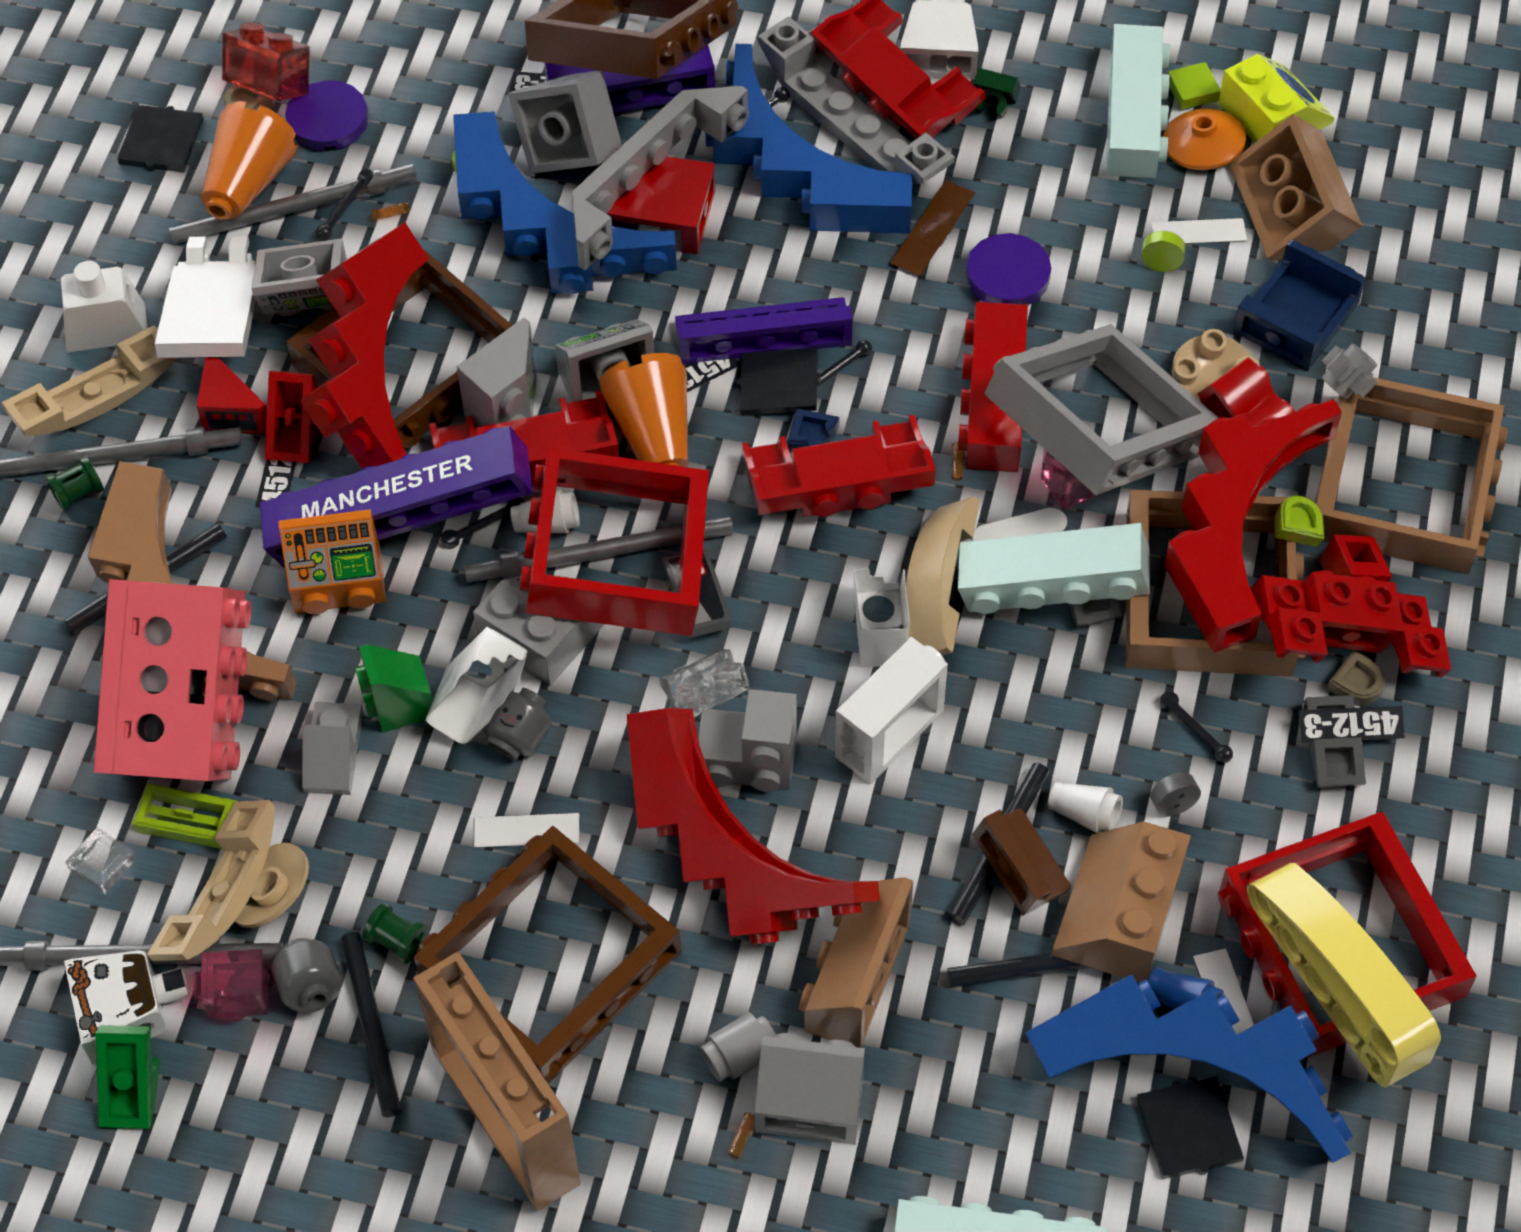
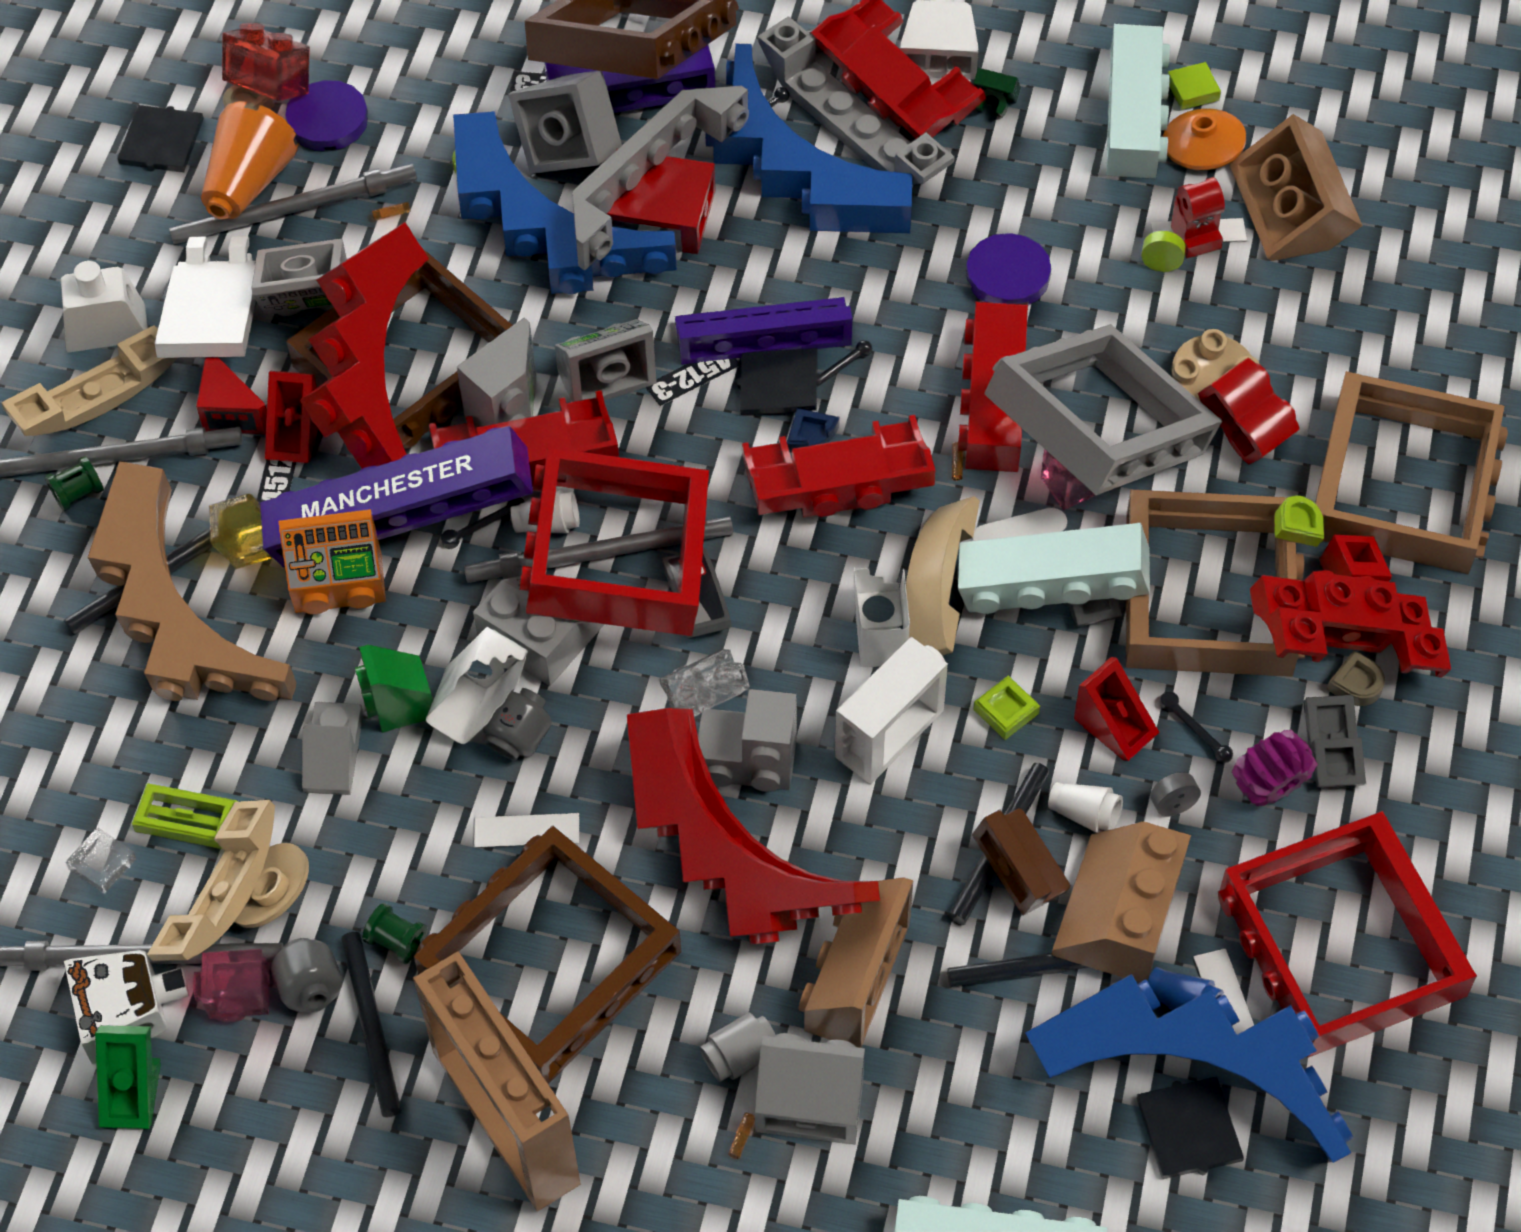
(171, 680): coral piece -> none
(238, 530): none -> clear yellow panel
(324, 232): black hinge -> none
(651, 406): orange cone -> none
(933, 228): reddish brown piece -> none
(1006, 707): none -> lime tile
(1113, 711): none -> red slope
(1198, 216): none -> red leg
(1210, 560): red arch -> none
(1266, 94): neon yellow slope -> none
(1274, 767): none -> magenta gear
(1300, 305): dark blue panel -> none
(1347, 974): light yellow beam -> none
(1349, 371): light grey gear -> none
(1368, 723): sticker -> none

